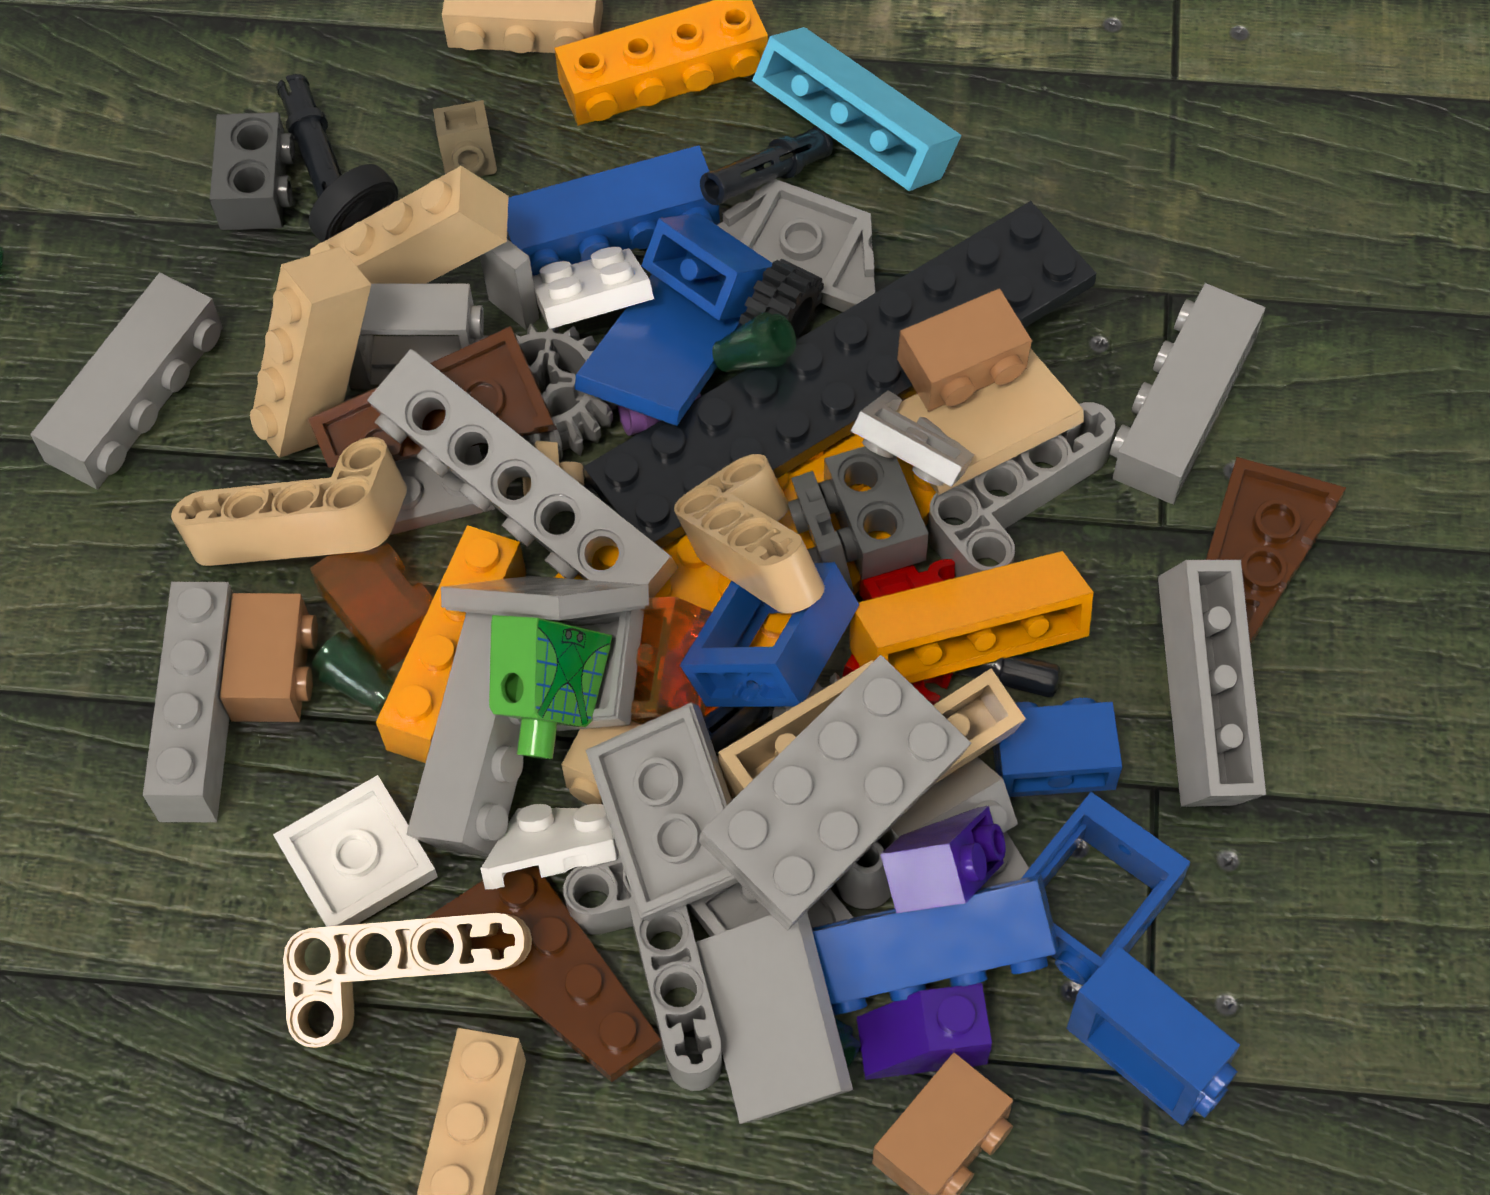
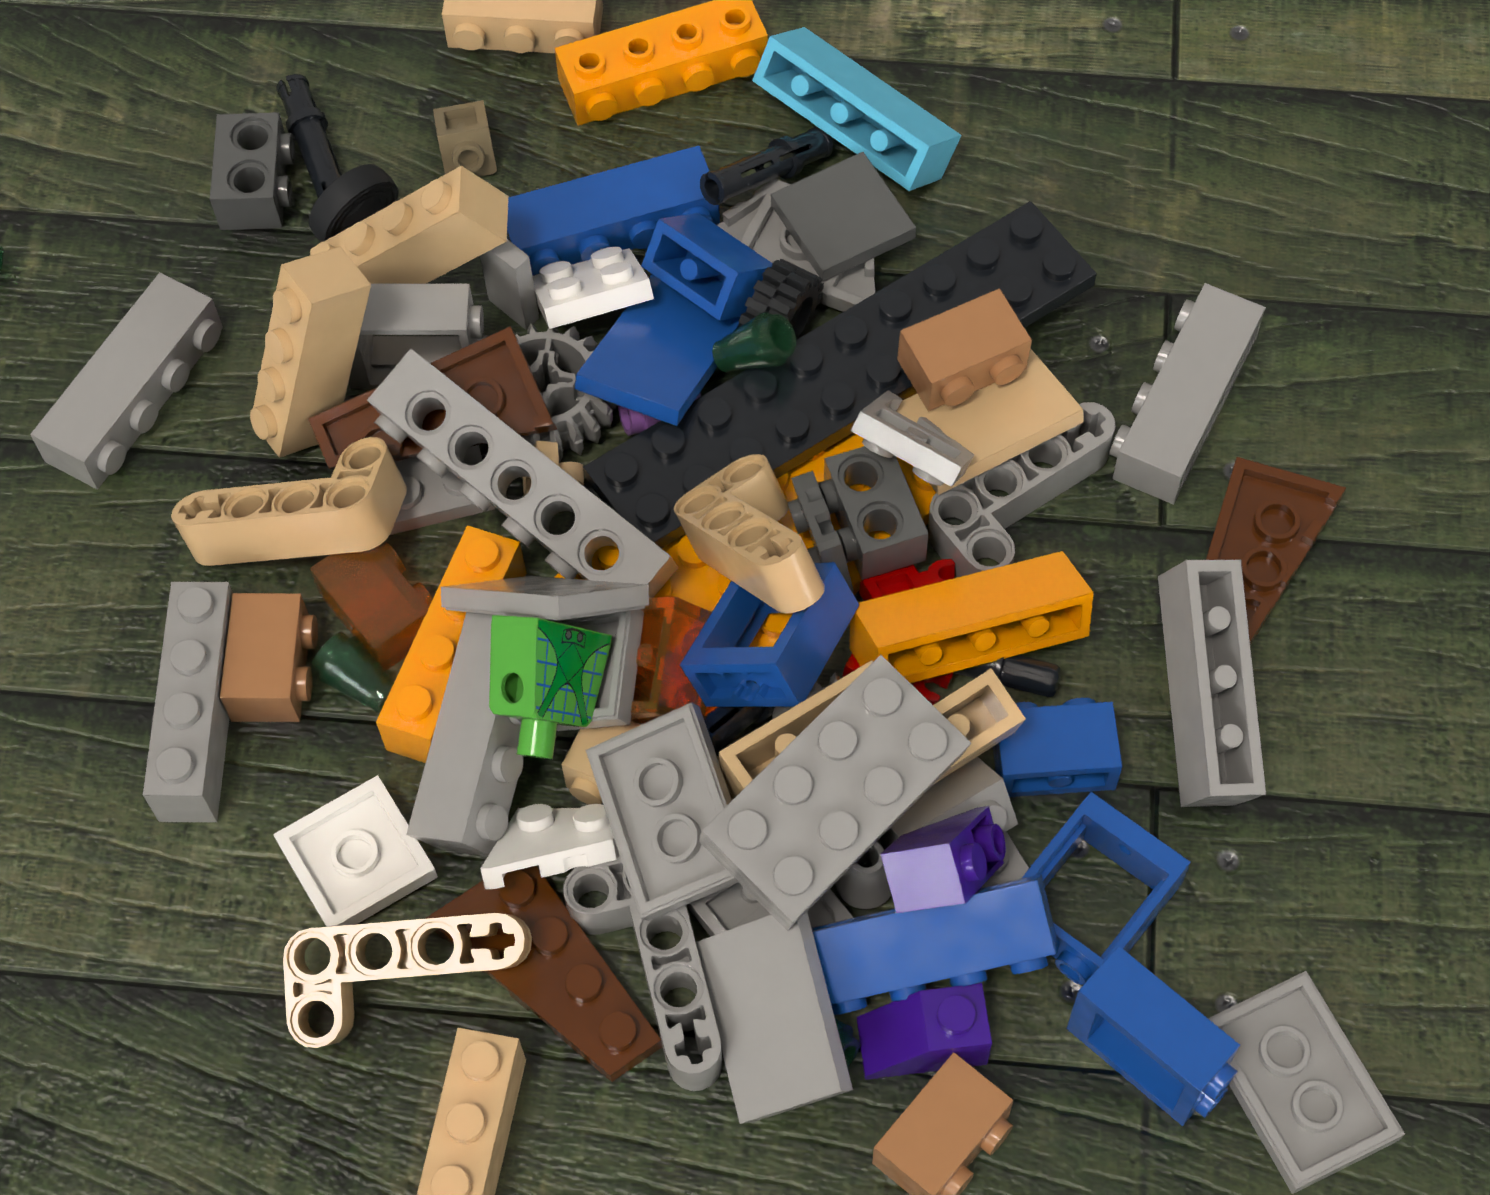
(843, 216): none -> dark grey tile
(1304, 1084): none -> light grey tile

